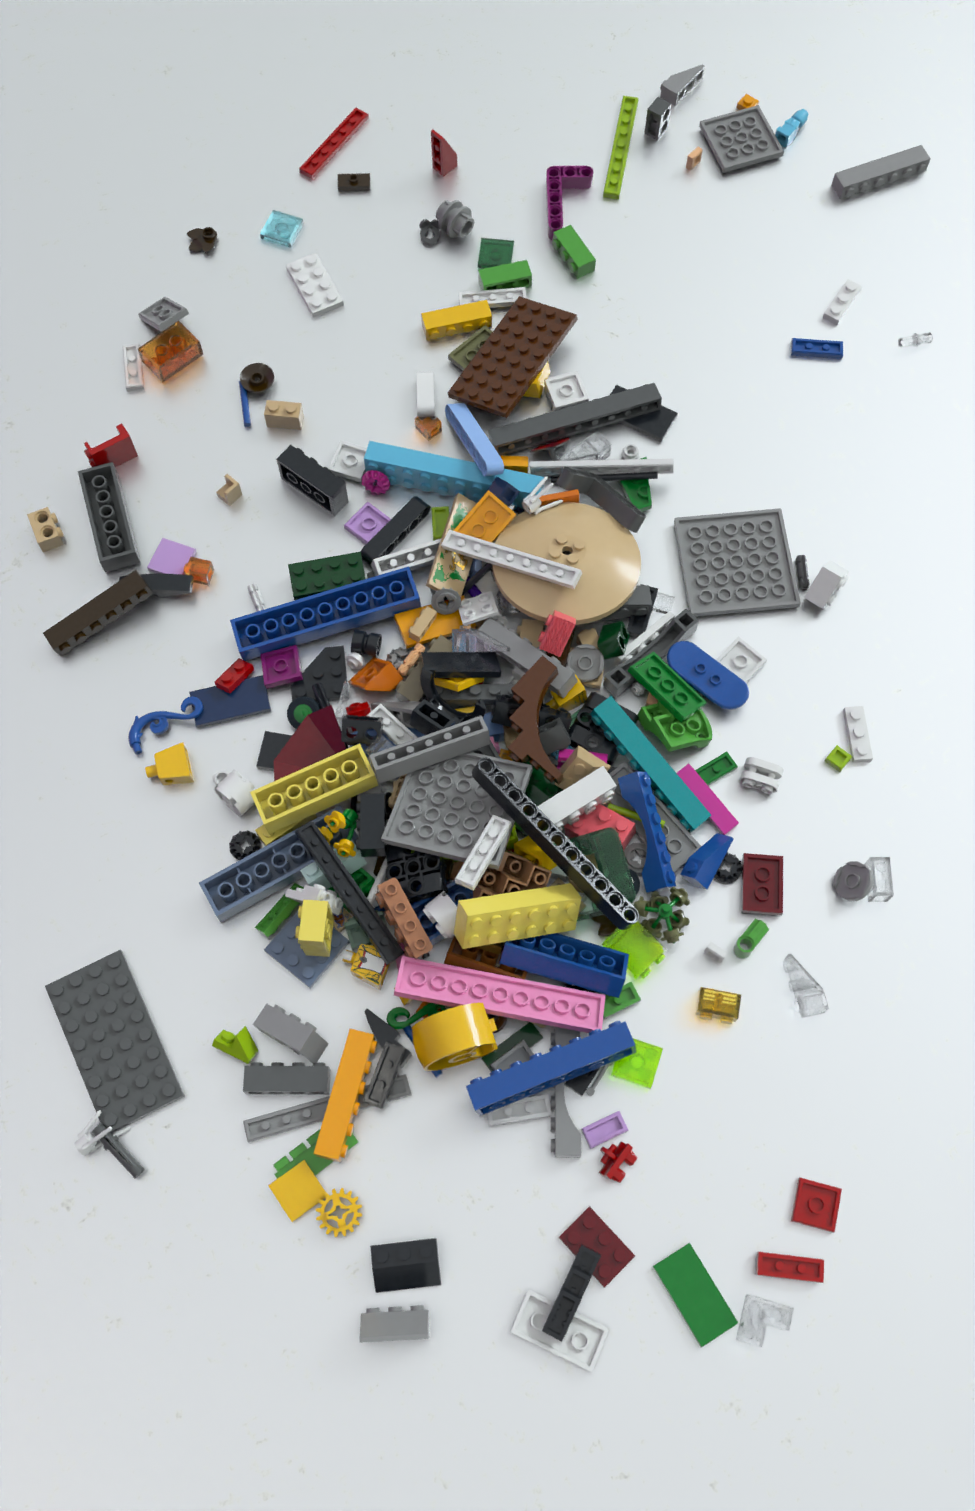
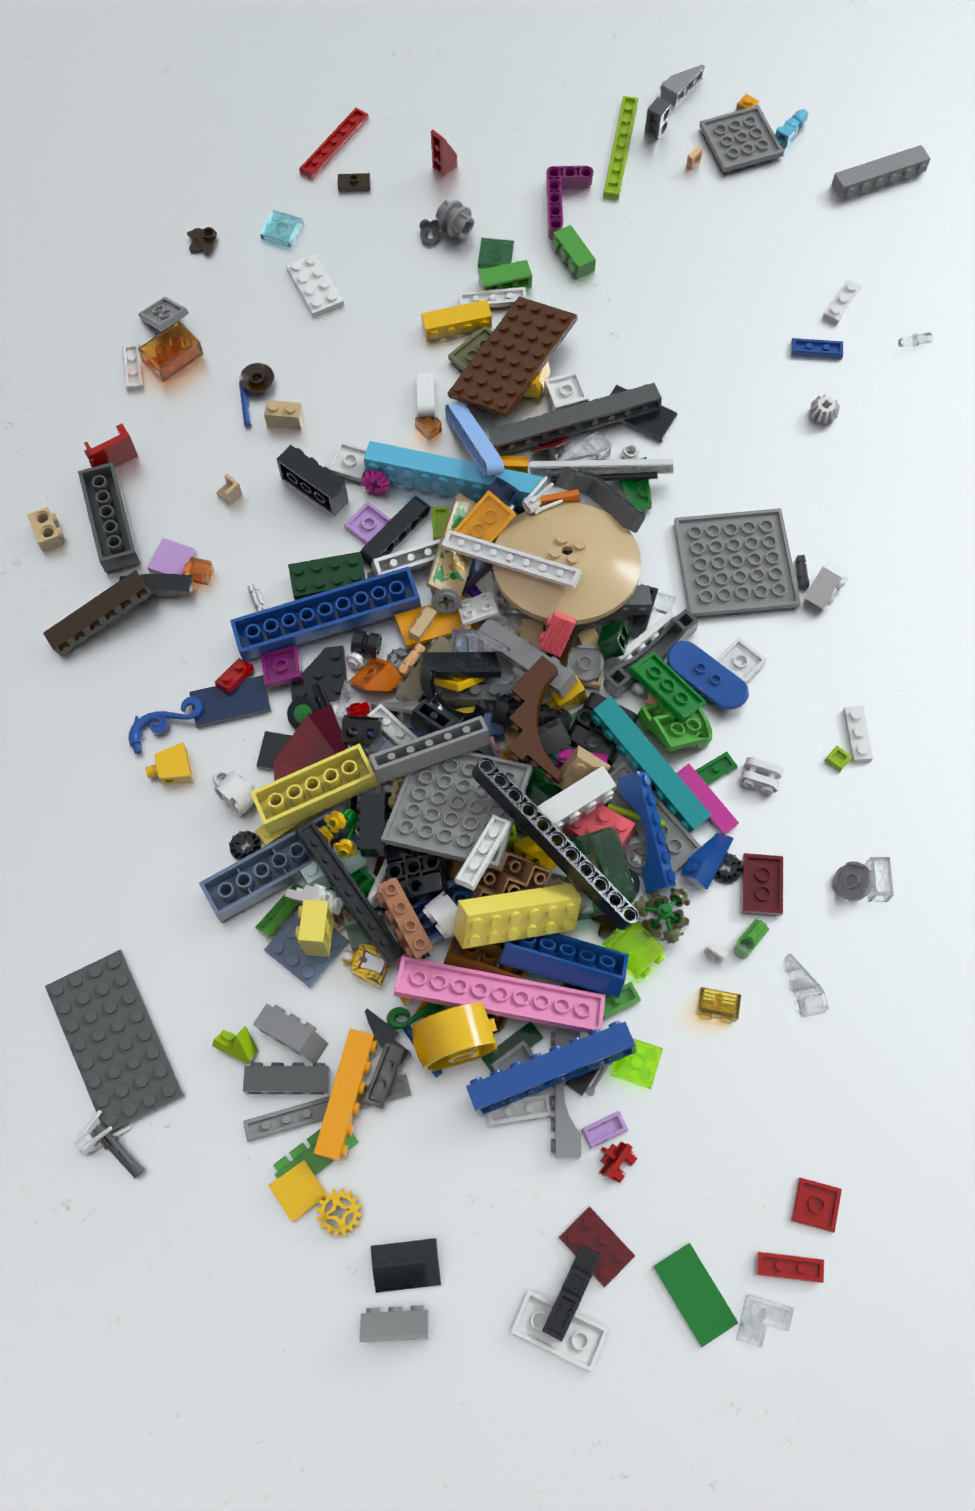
(824, 409): none -> white gear

